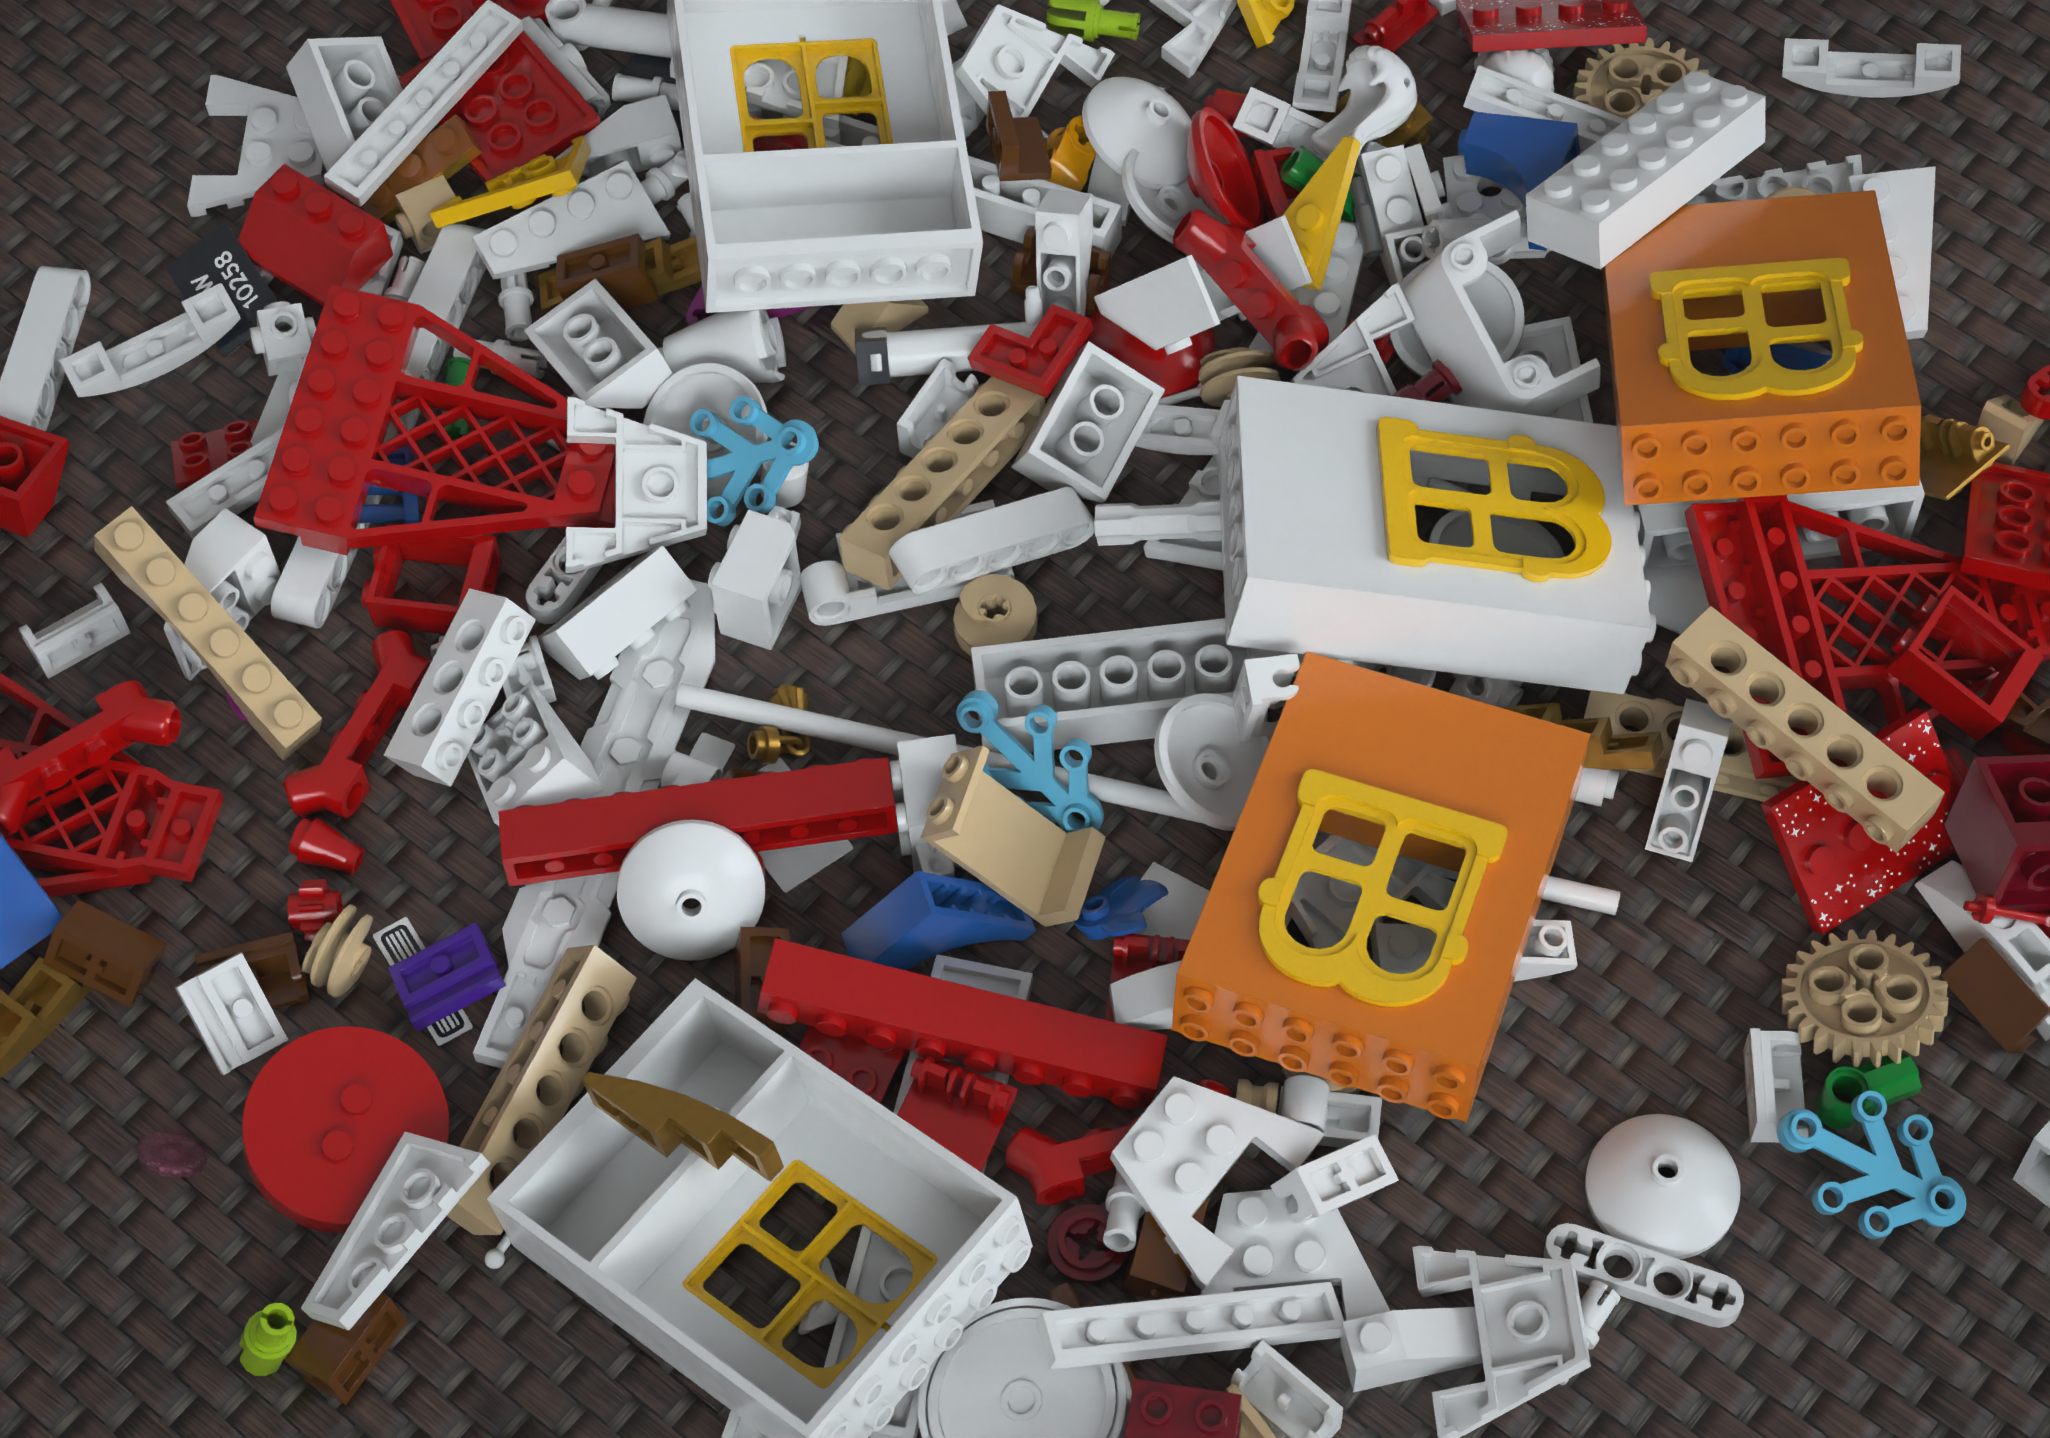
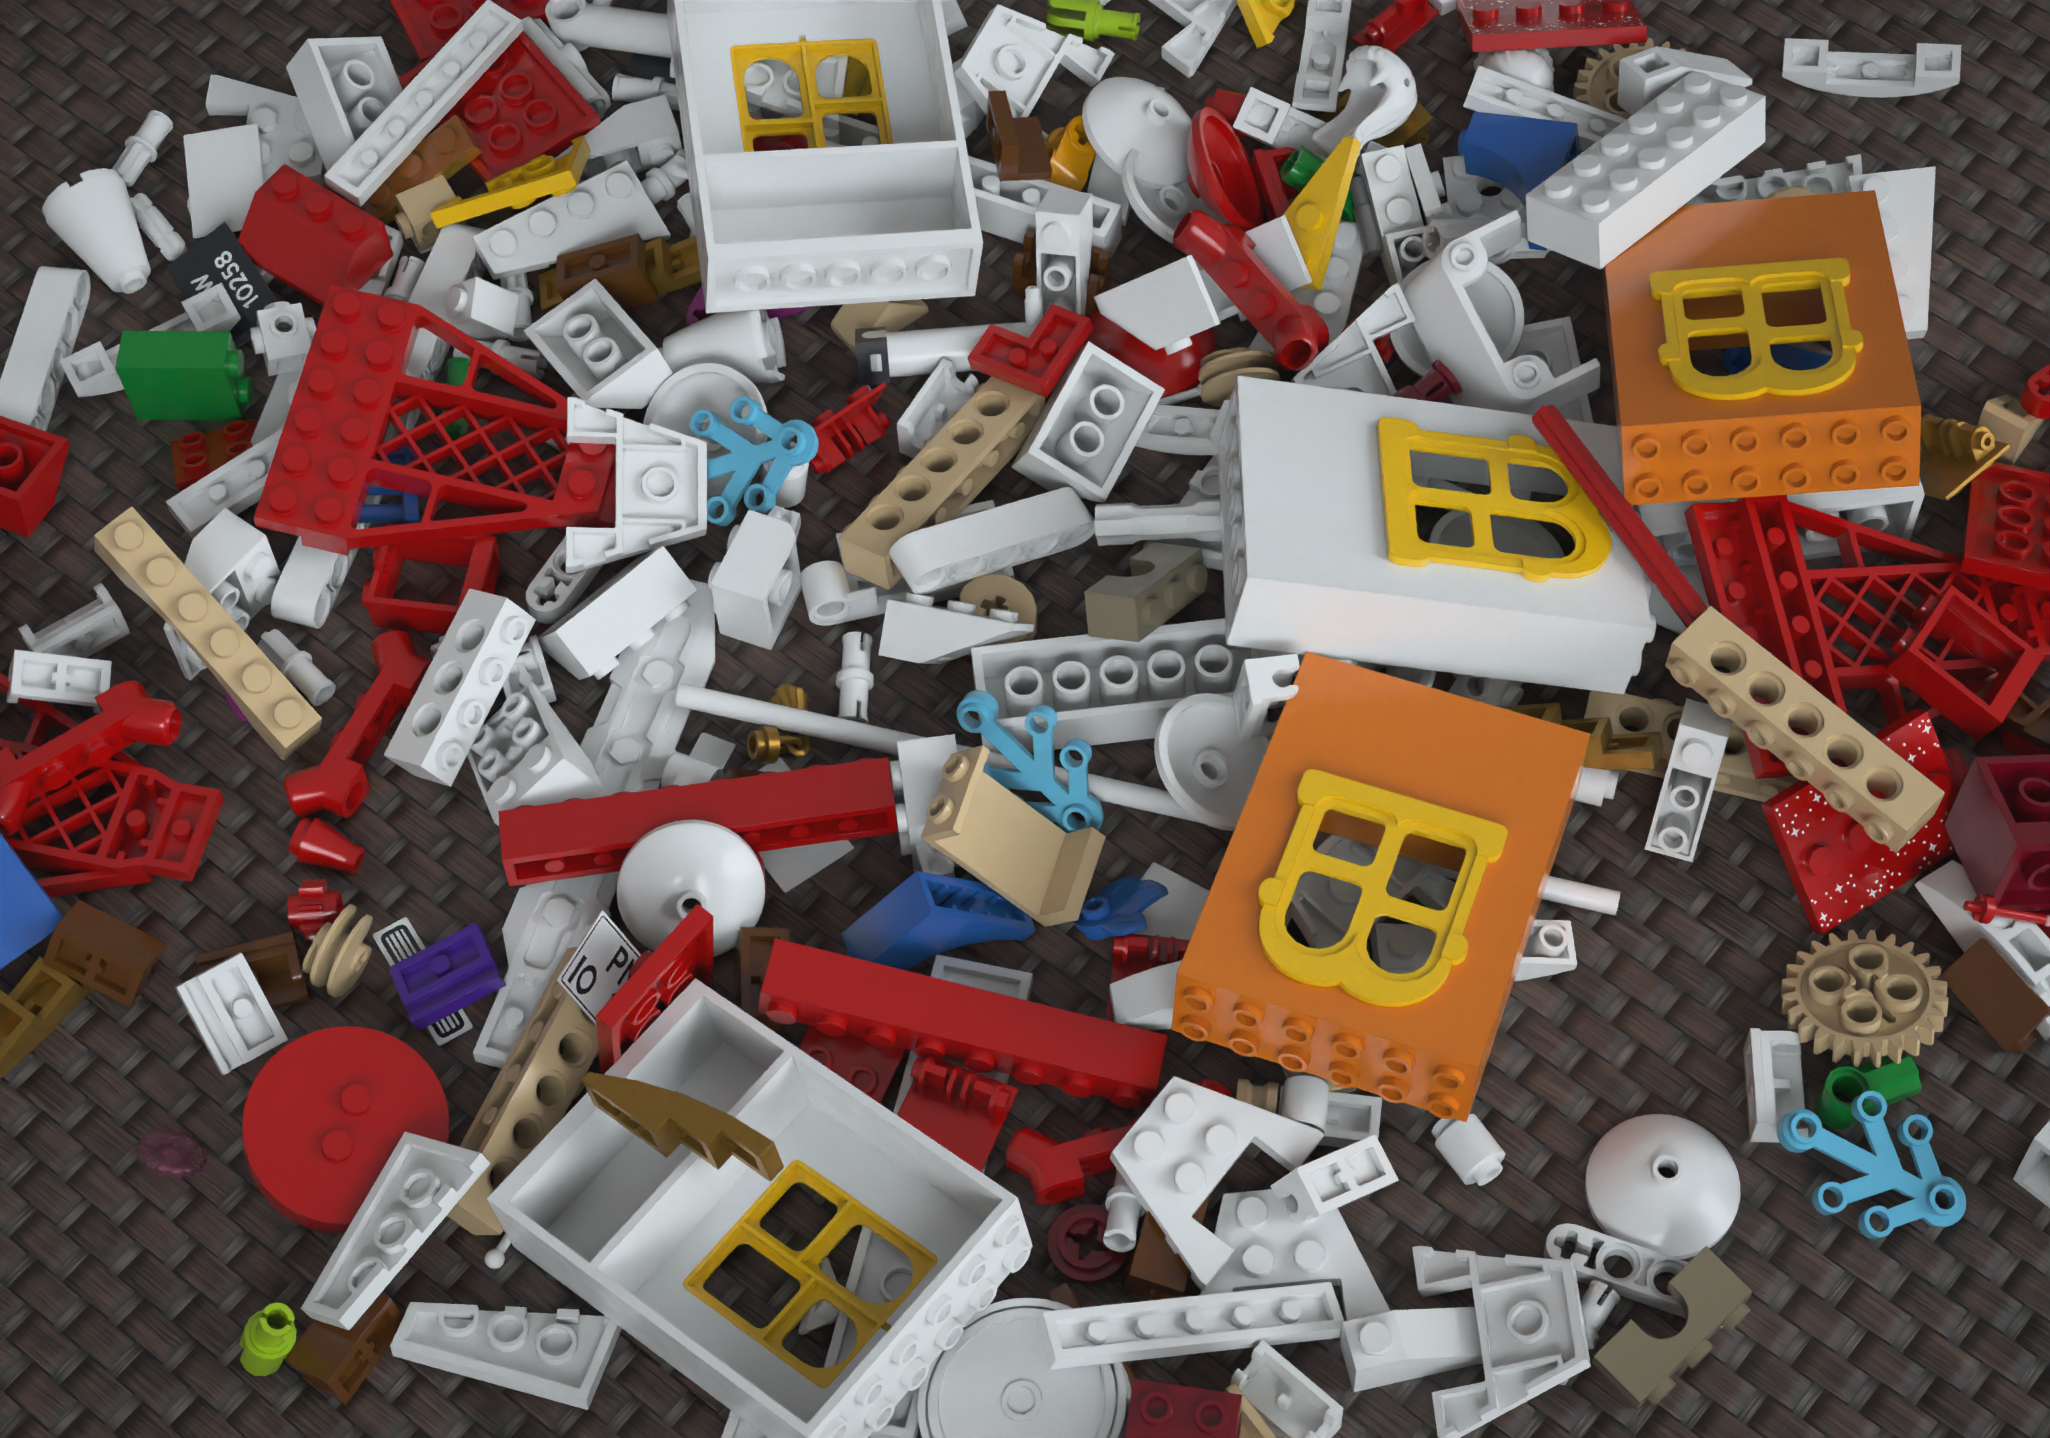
(57, 678): none -> white hinge
(100, 228): none -> white cone
(143, 146): none -> white axle
(157, 227): none -> white axle
(184, 375): none -> green brick
(222, 176): none -> white sticker
(297, 667): none -> white axle
(481, 309): none -> white brick
(524, 1351): none -> white wing
(598, 966): none -> white sticker
(655, 984): none -> red plate
(855, 677): none -> white pin
(857, 424): none -> red hinge
(935, 634): none -> white slope
(1160, 586): none -> dark tan arch
(1469, 1149): none -> white brick
(1619, 514): none -> red axle
(1643, 1364): none -> dark tan arch
(1658, 68): none -> white slope

